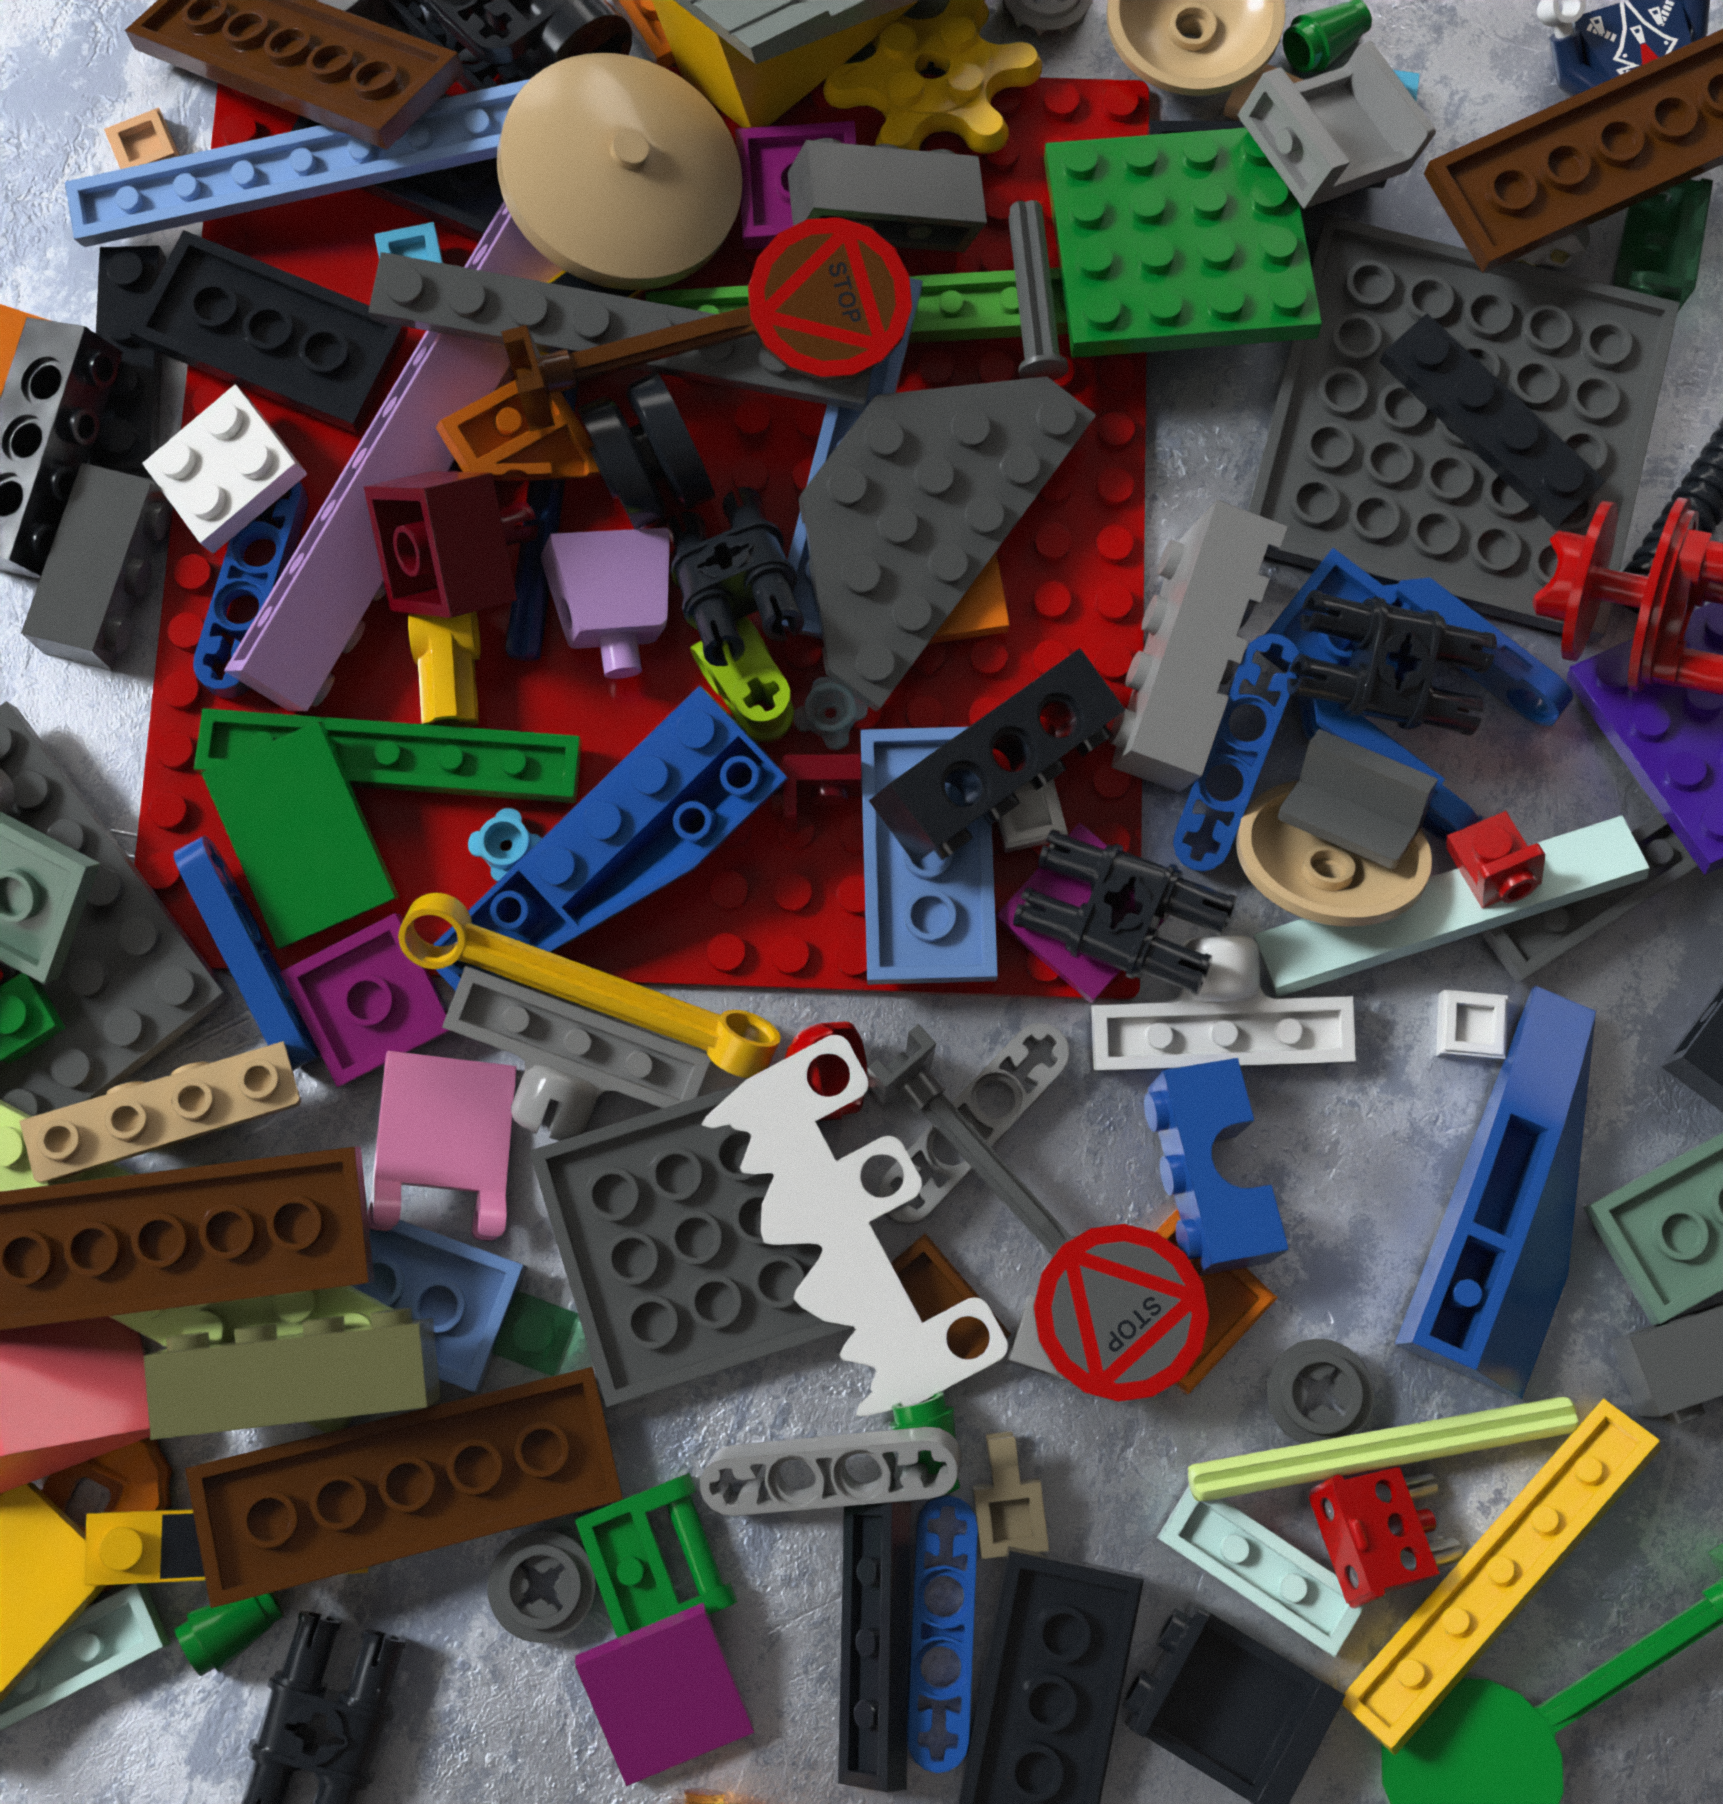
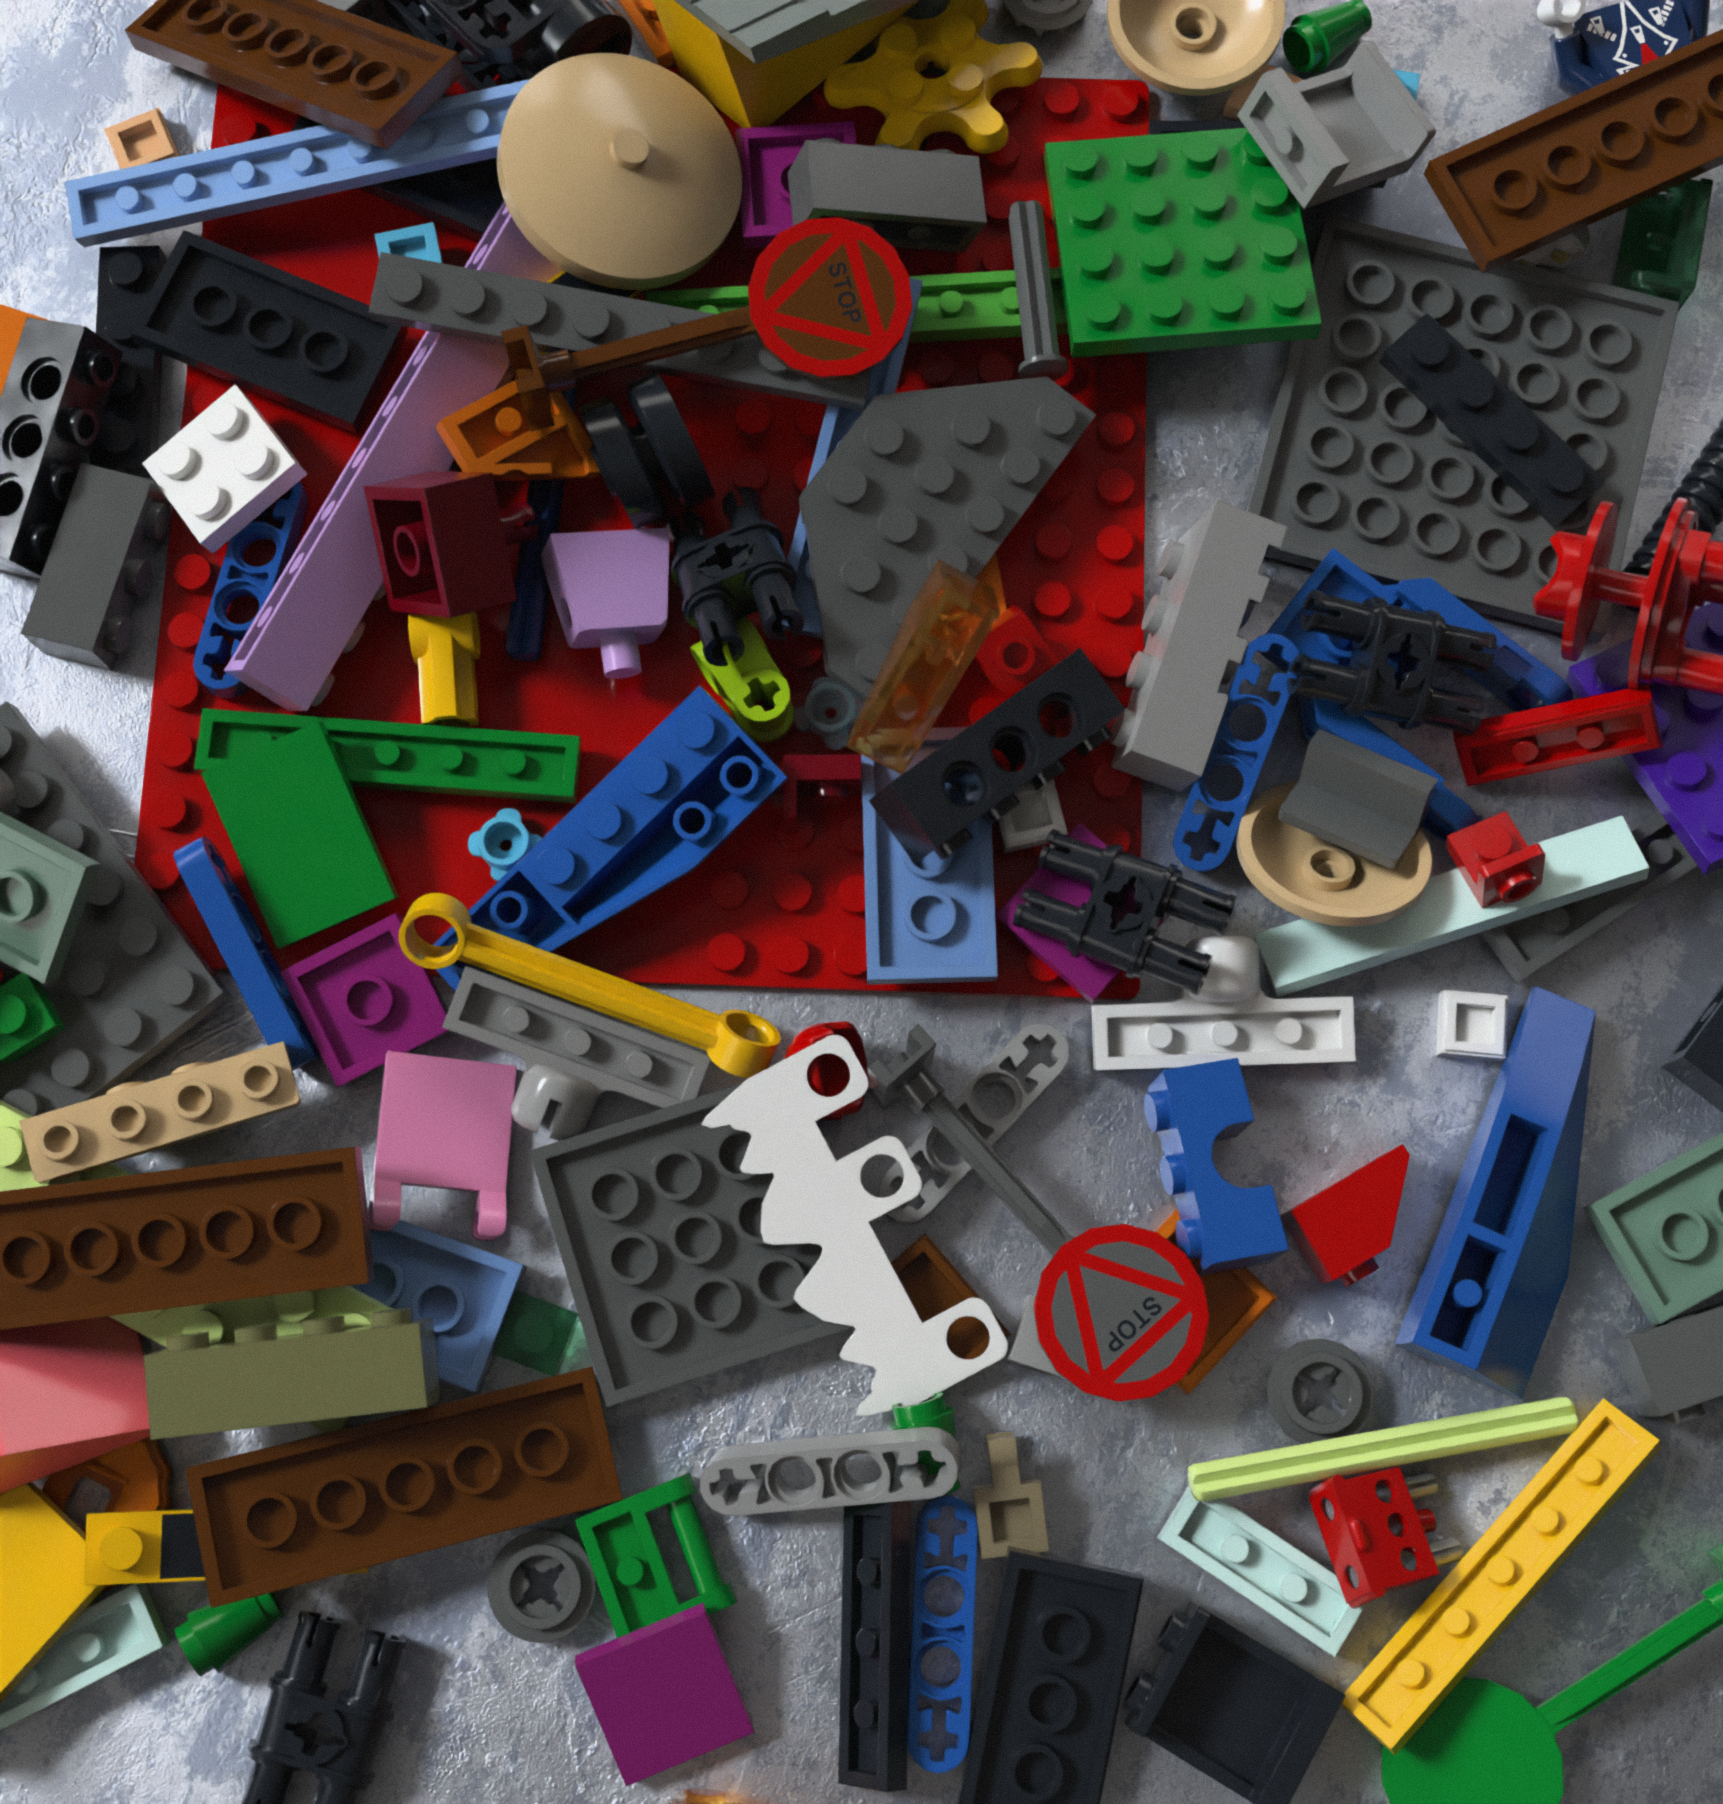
(924, 665): none -> clear orange slope
(1014, 653): none -> red brick
(1350, 1219): none -> red slope
(1560, 736): none -> red tile

